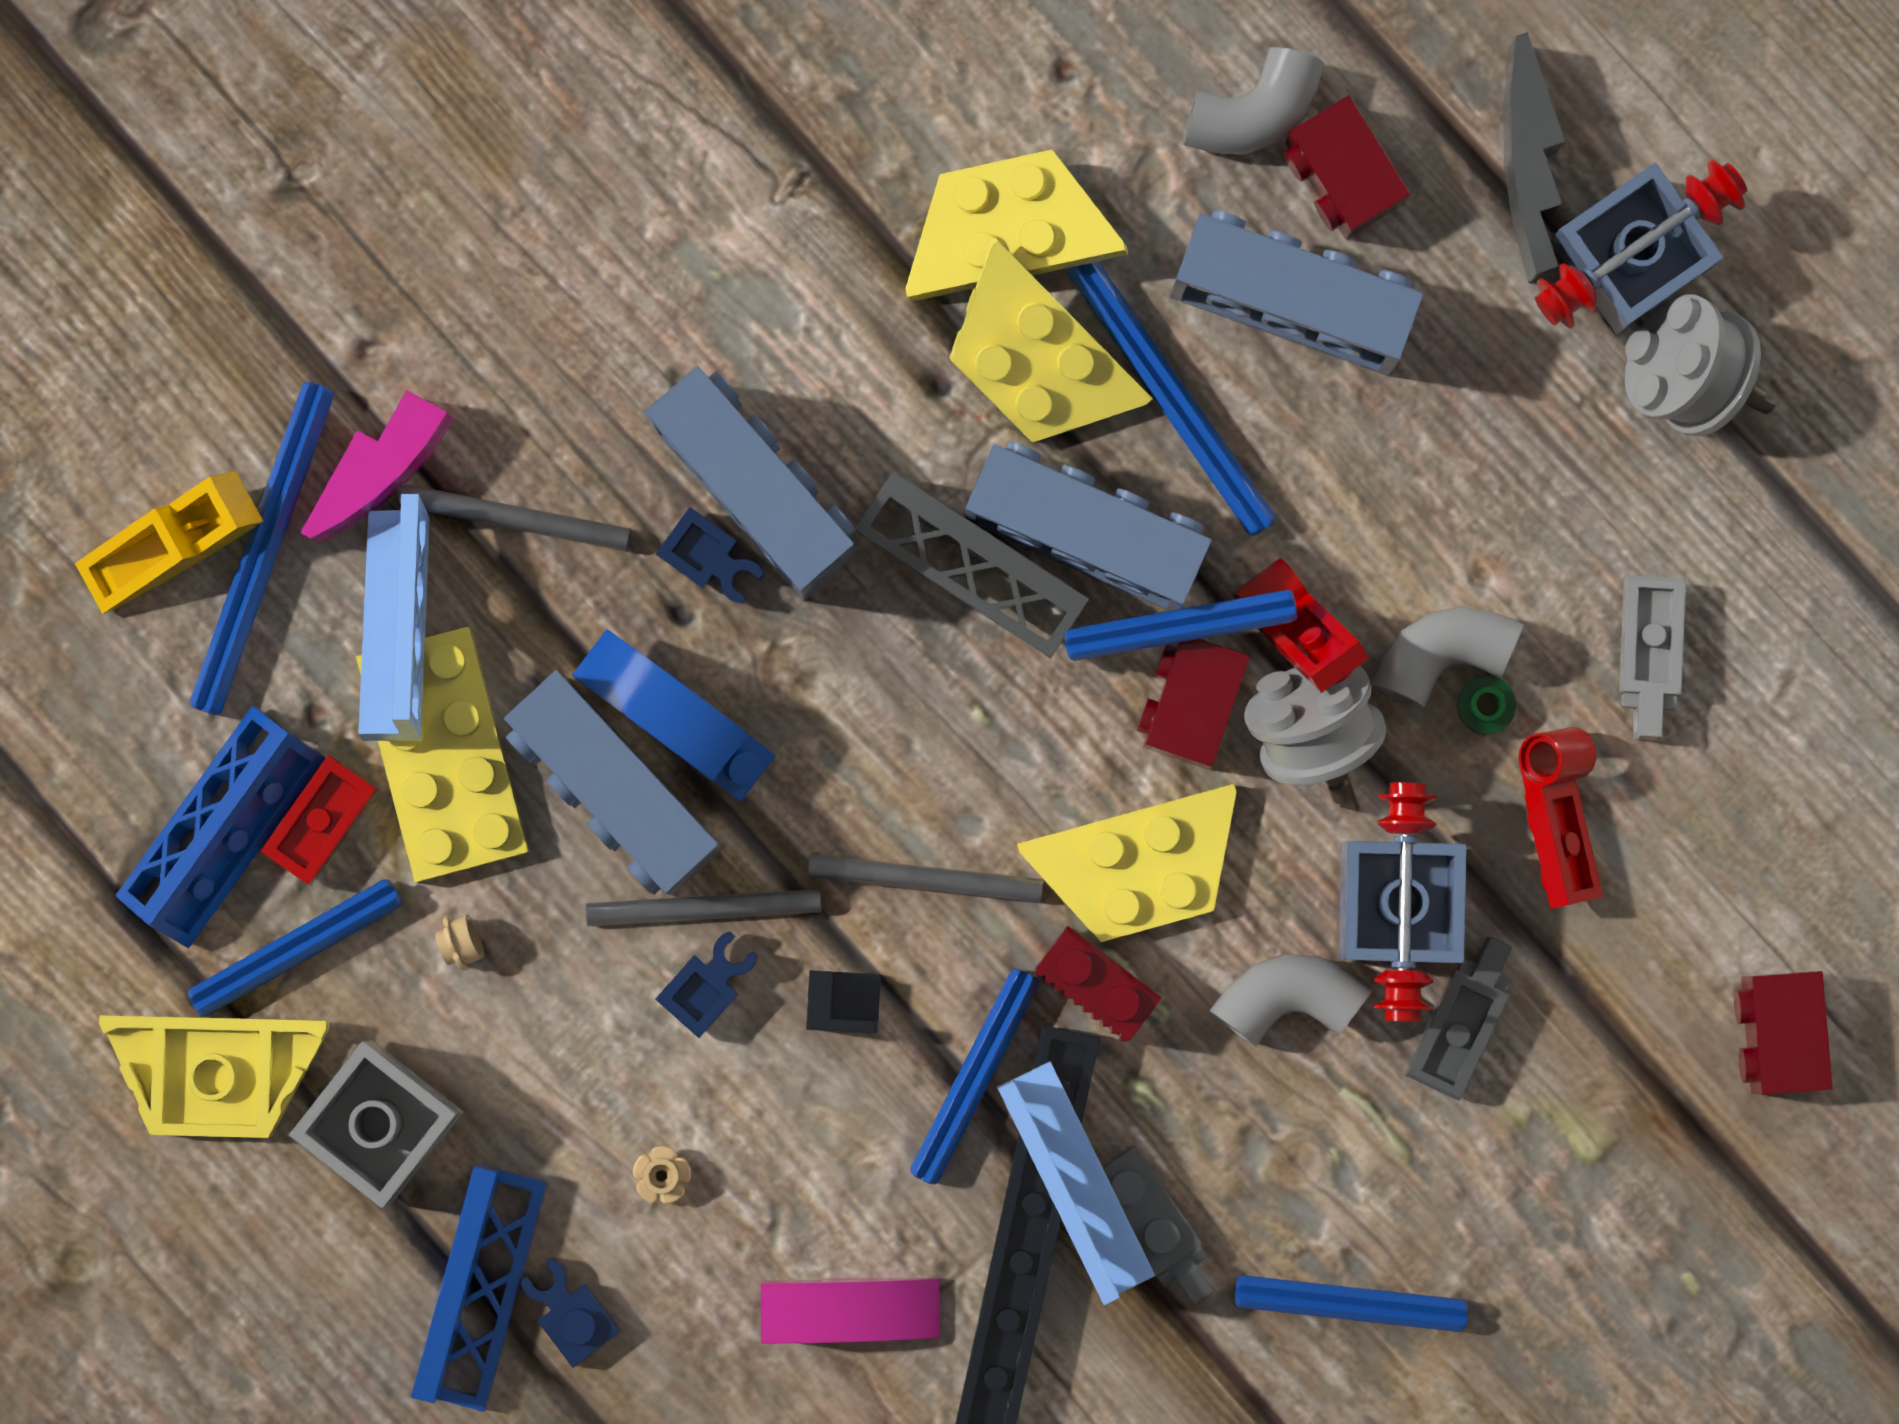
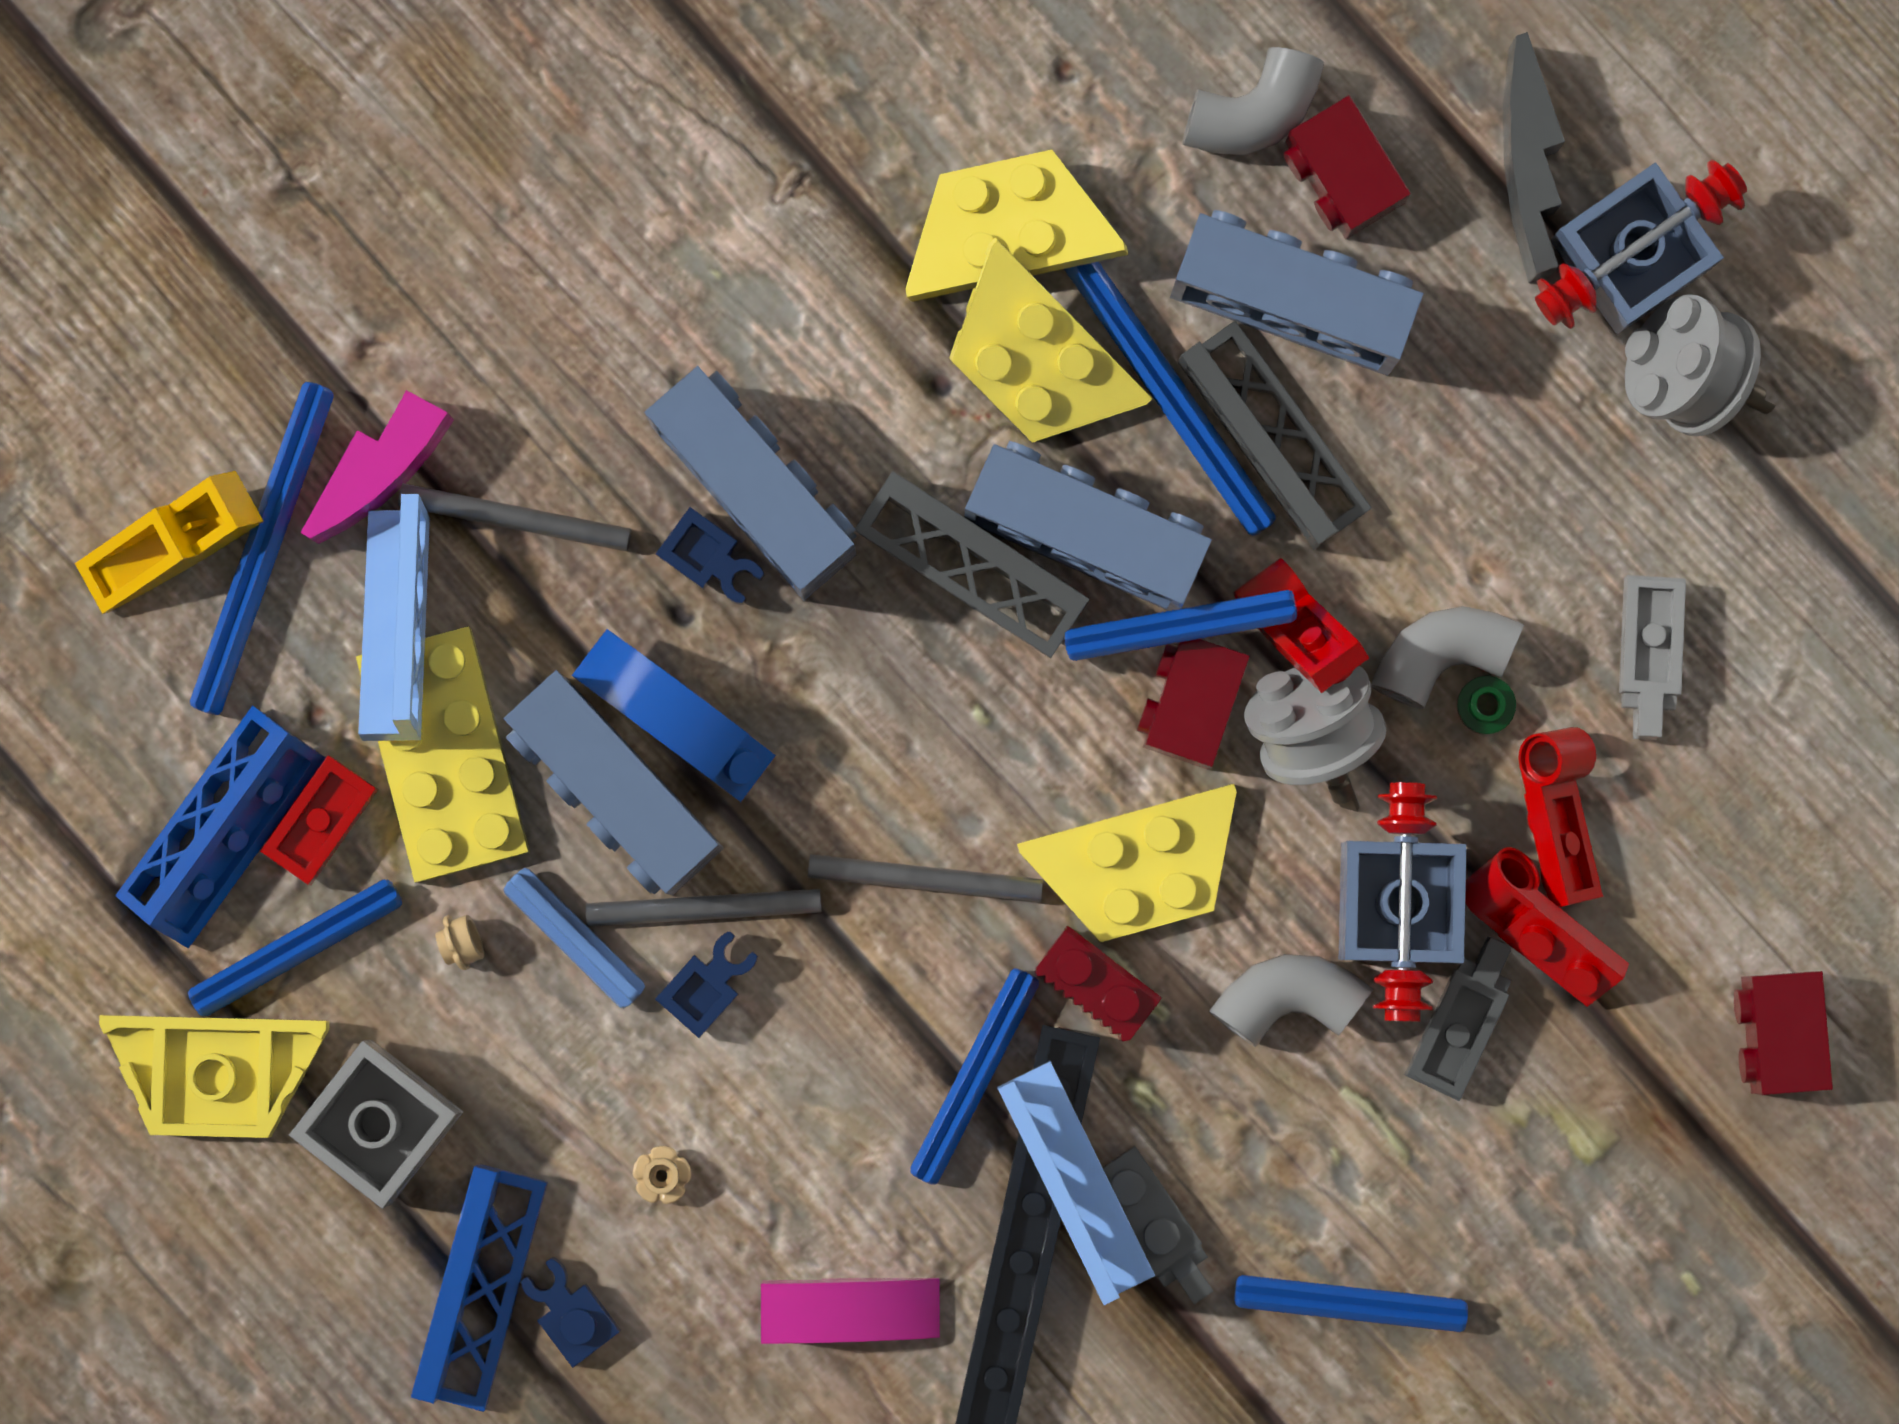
(574, 938): none -> medium blue axle
(843, 1001): black panel -> none
(1255, 440): none -> dark grey fence
(1509, 902): none -> red plate

